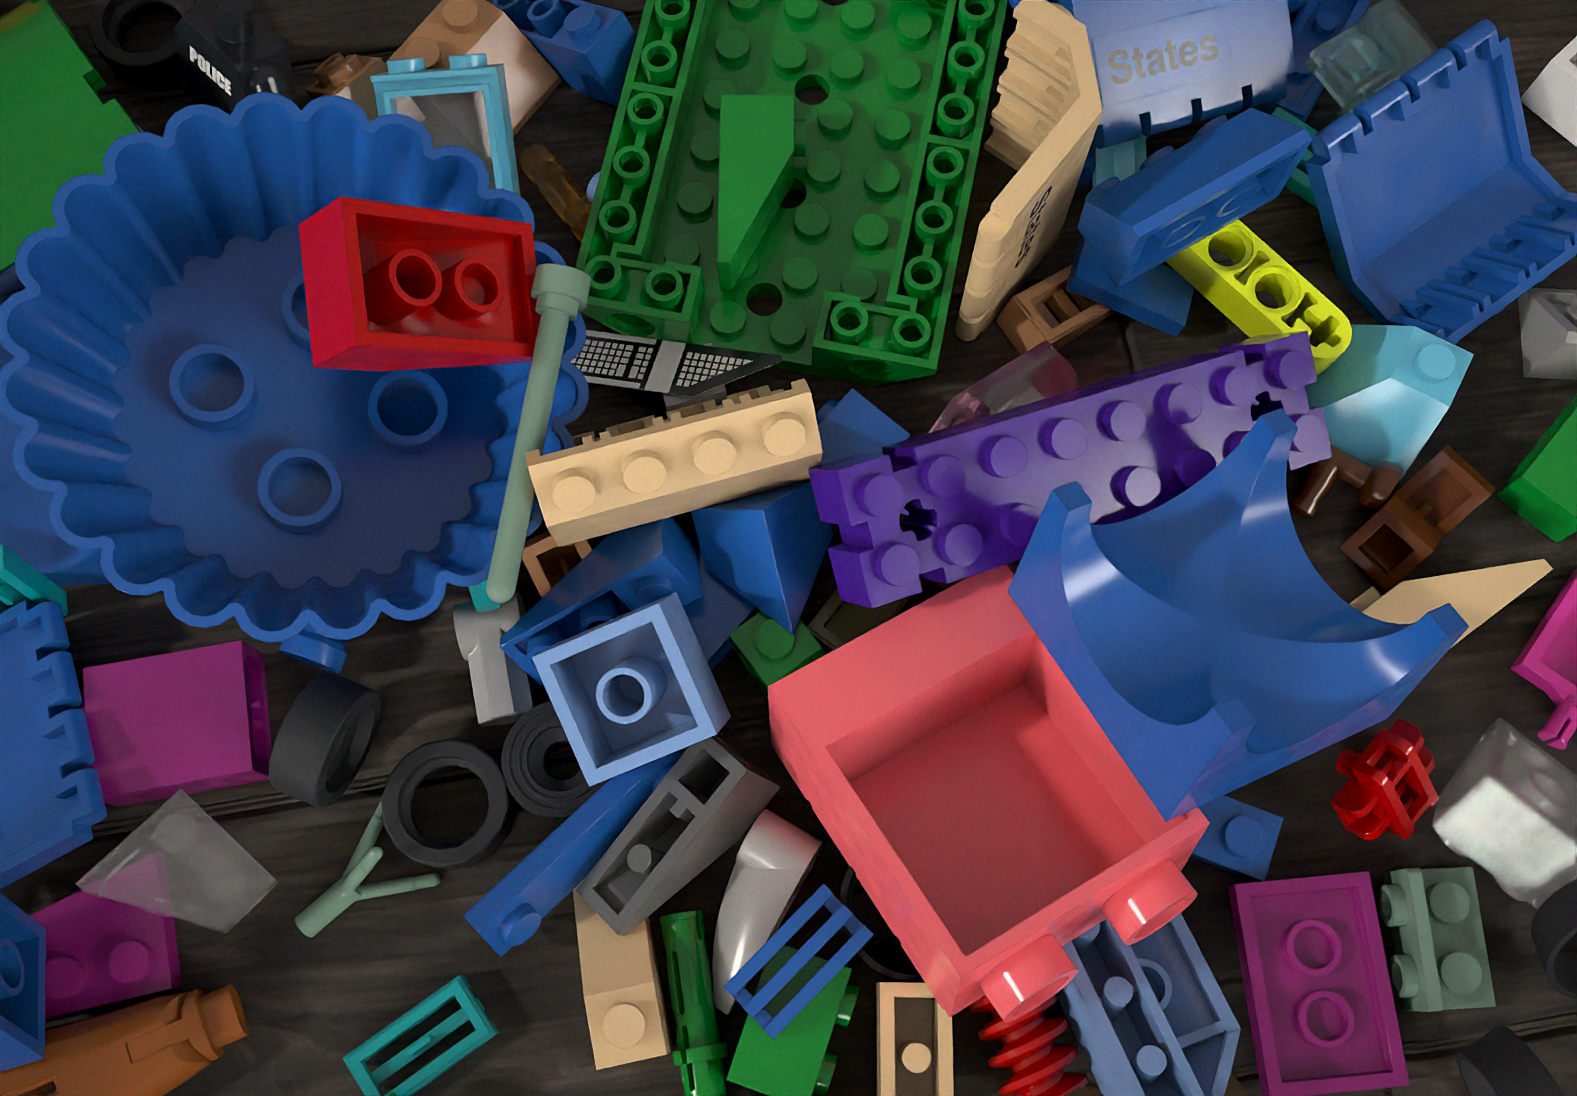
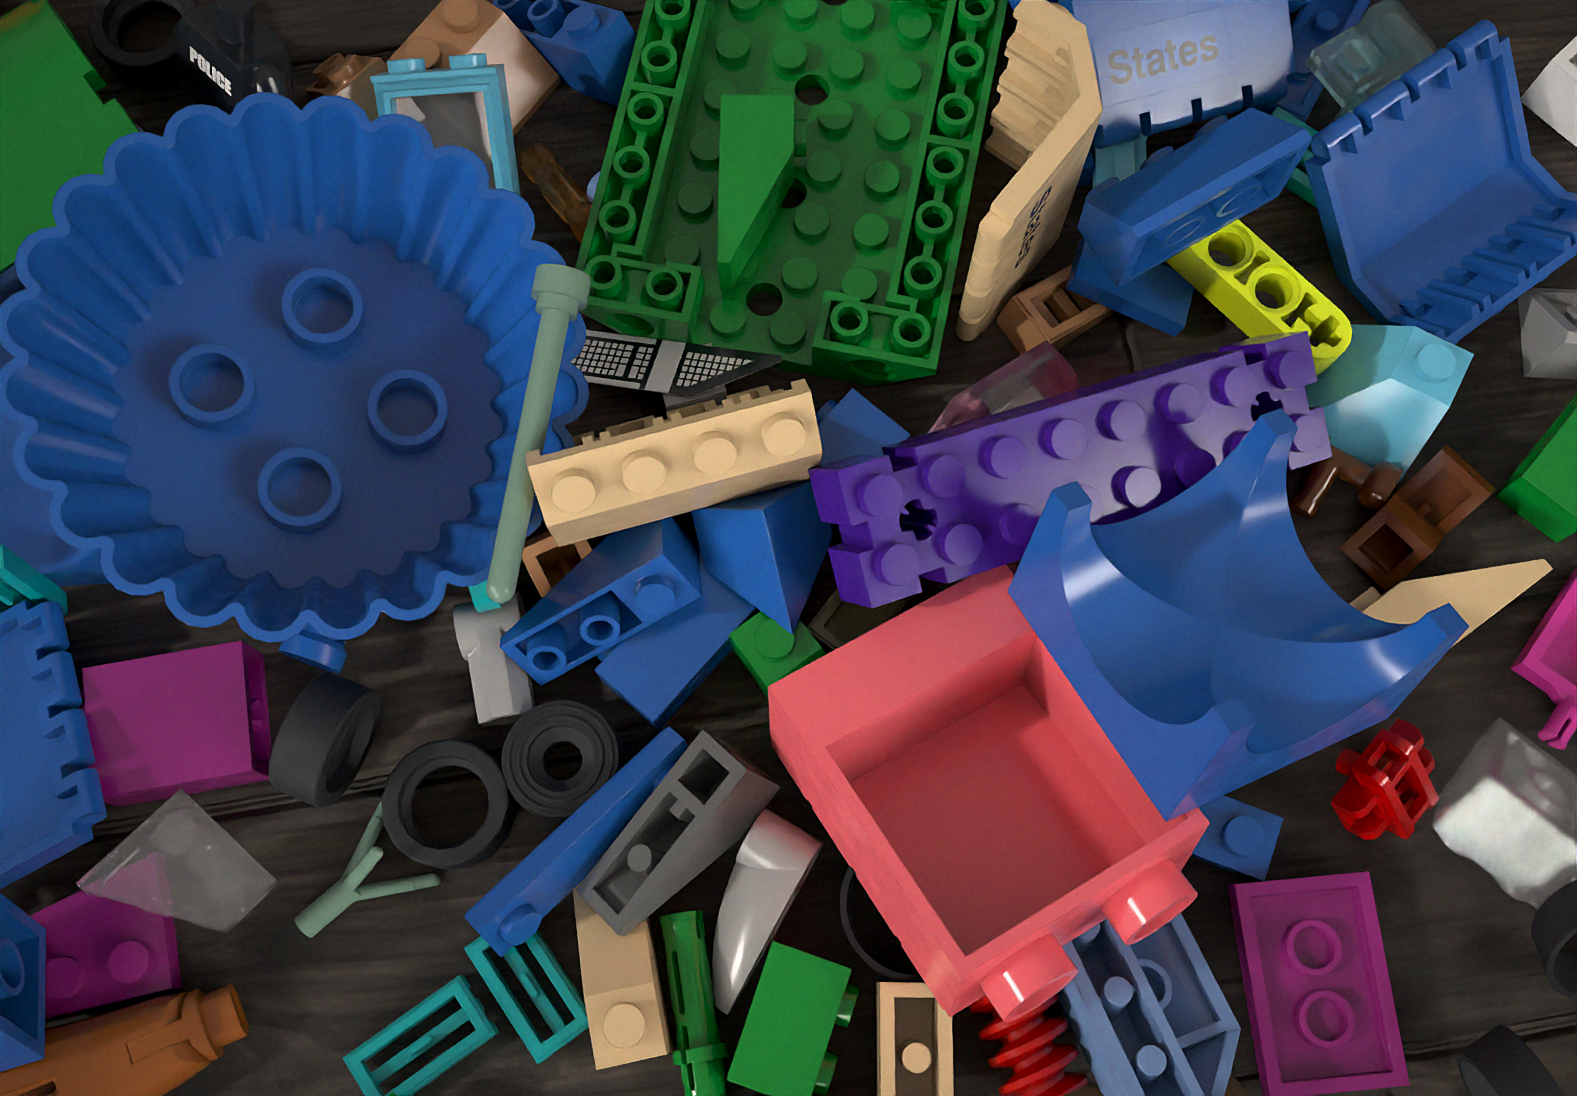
(416, 287): red slope -> none
(512, 1008): none -> teal tile
(632, 689): medium blue brick -> none
(840, 917): blue tile -> none
(1436, 939): sand green bracket -> none

